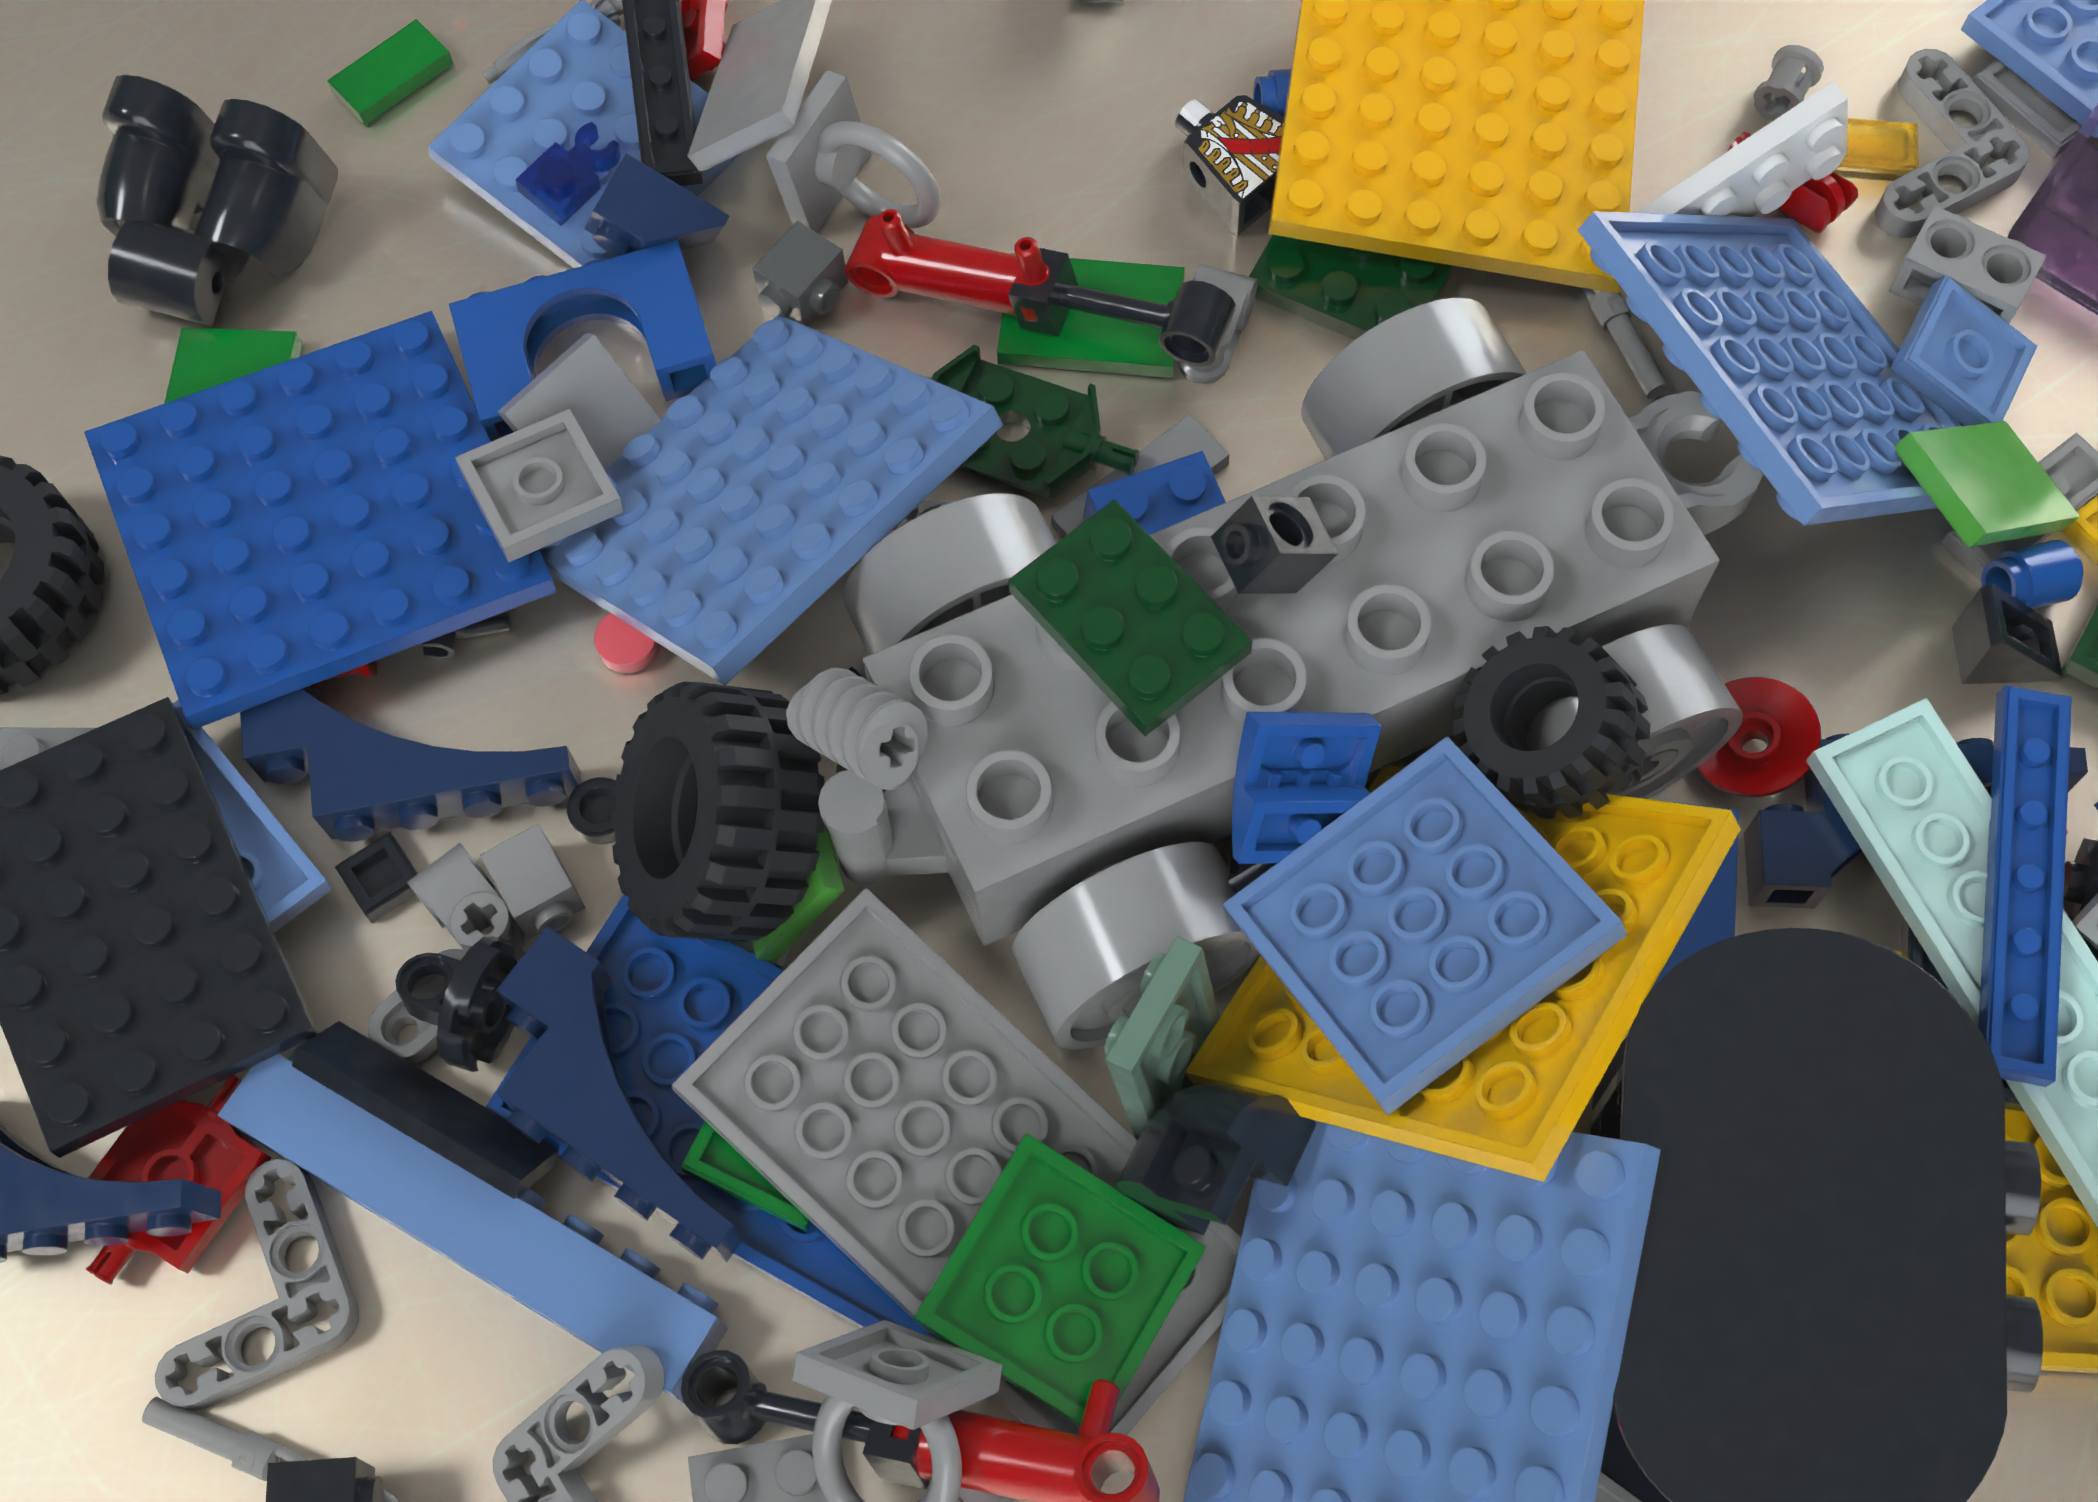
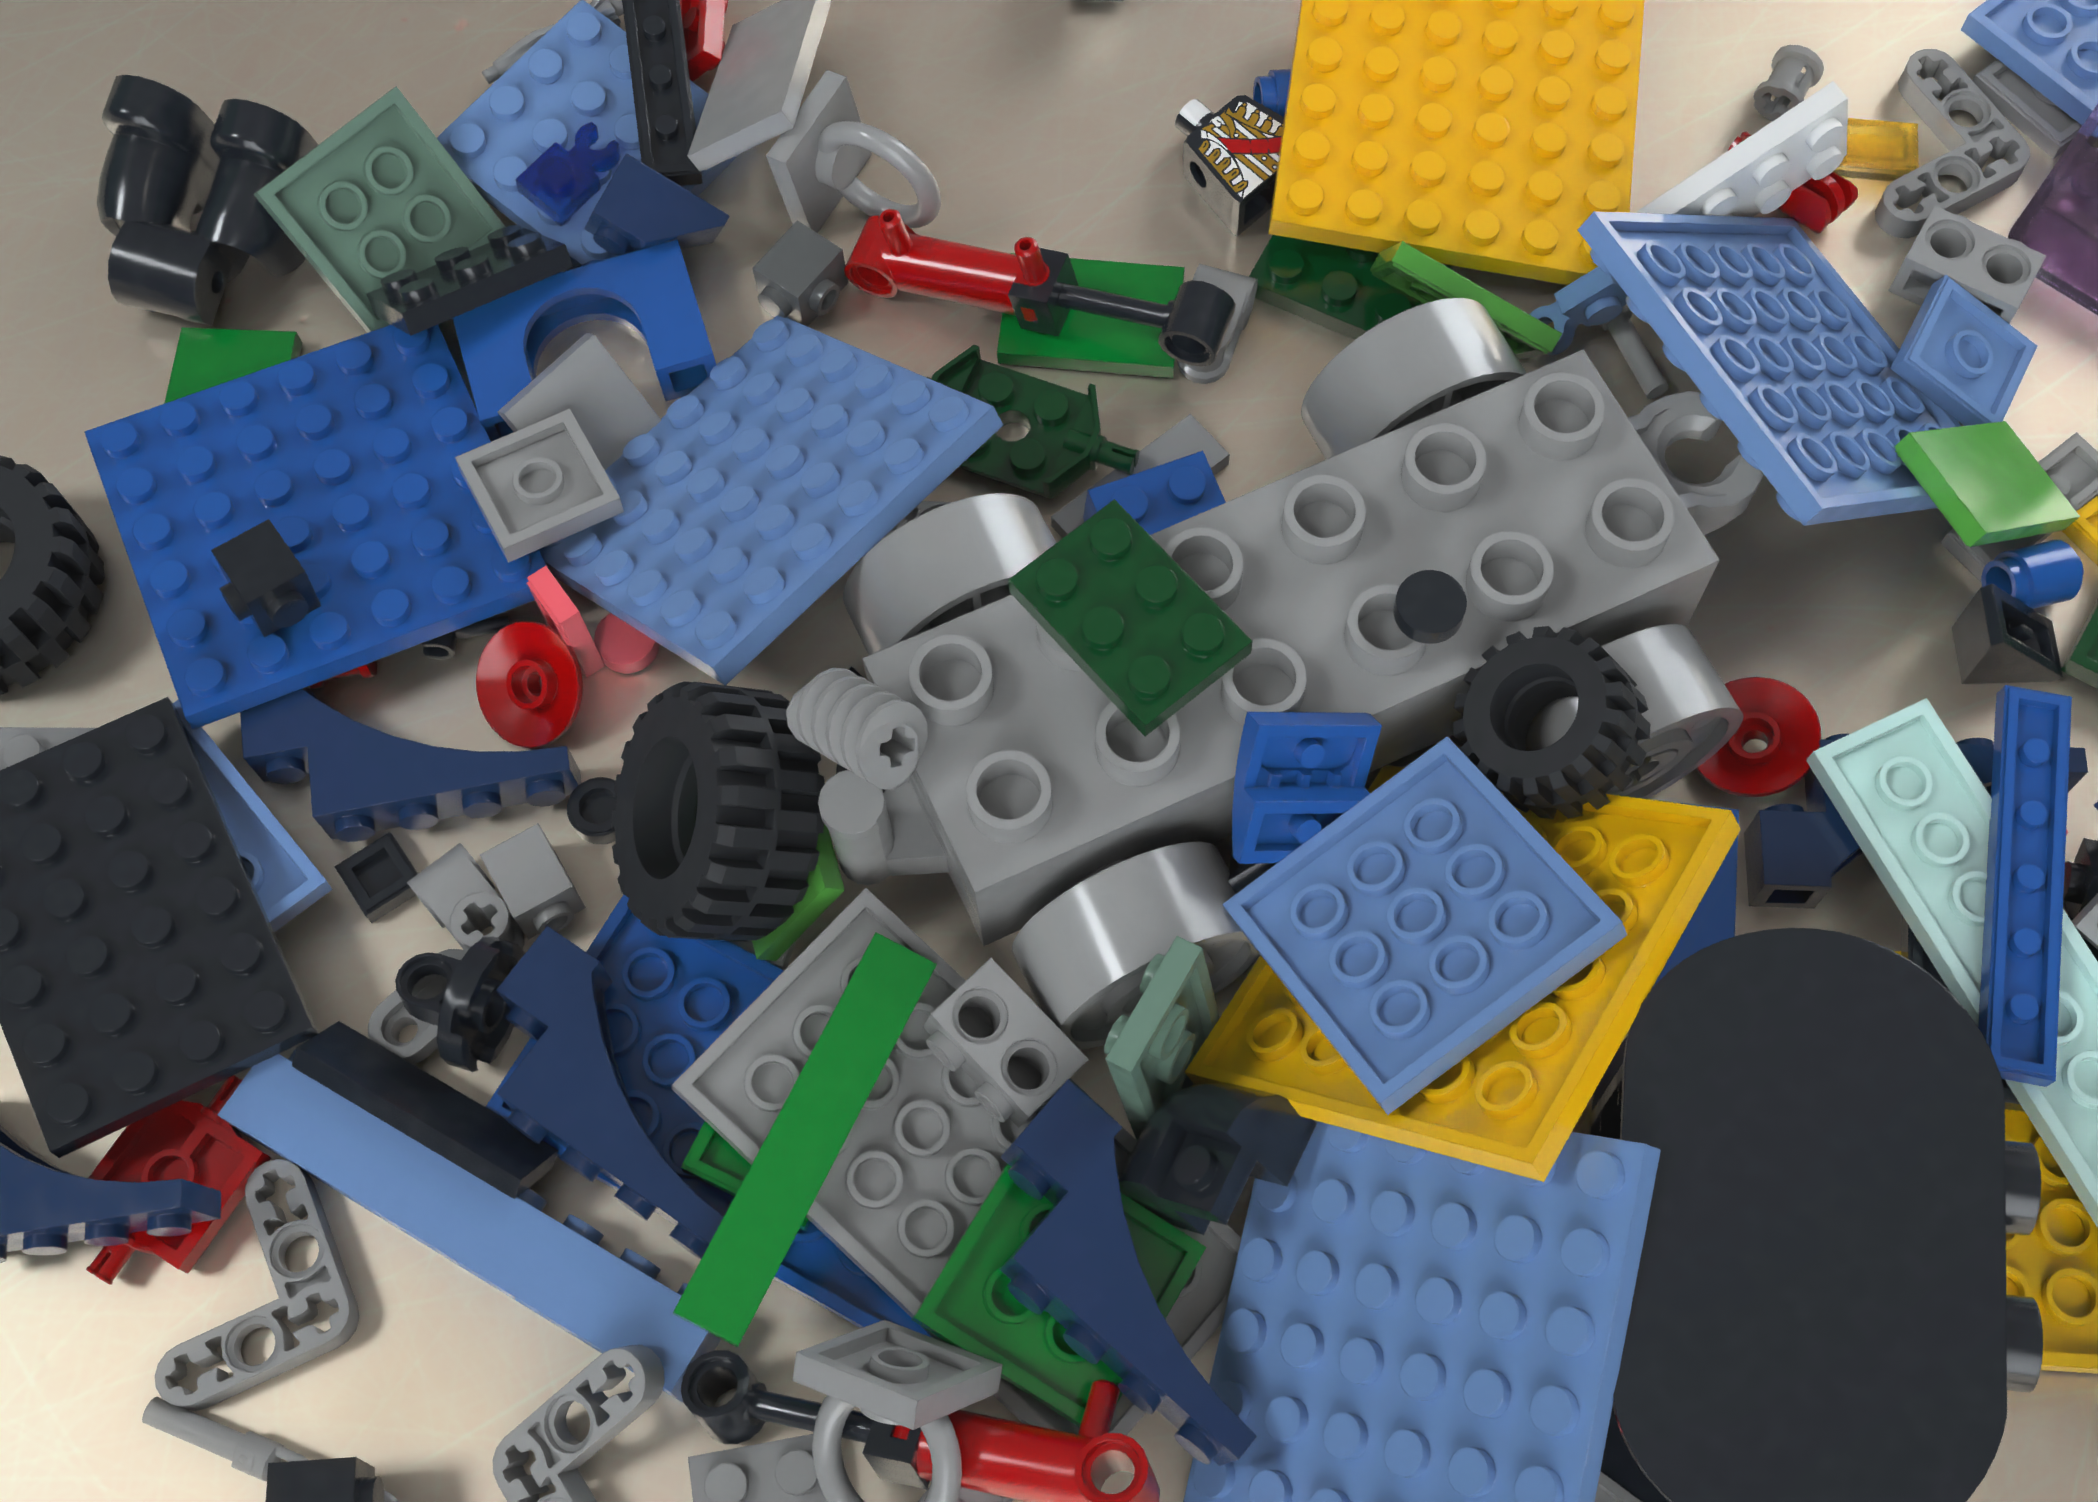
(264, 579): none -> black brick
(377, 203): none -> sand green plate
(390, 72): green tile -> none
(467, 279): none -> black plate
(511, 688): none -> red dish
(565, 618): none -> coral tile
(804, 1141): none -> green tile
(1018, 1031): none -> light grey brick
(1089, 1278): none -> dark blue arch
(1274, 545): black brick -> none
(1430, 606): none -> black tile
(1432, 281): none -> bright green tile
(1586, 301): none -> medium blue plate

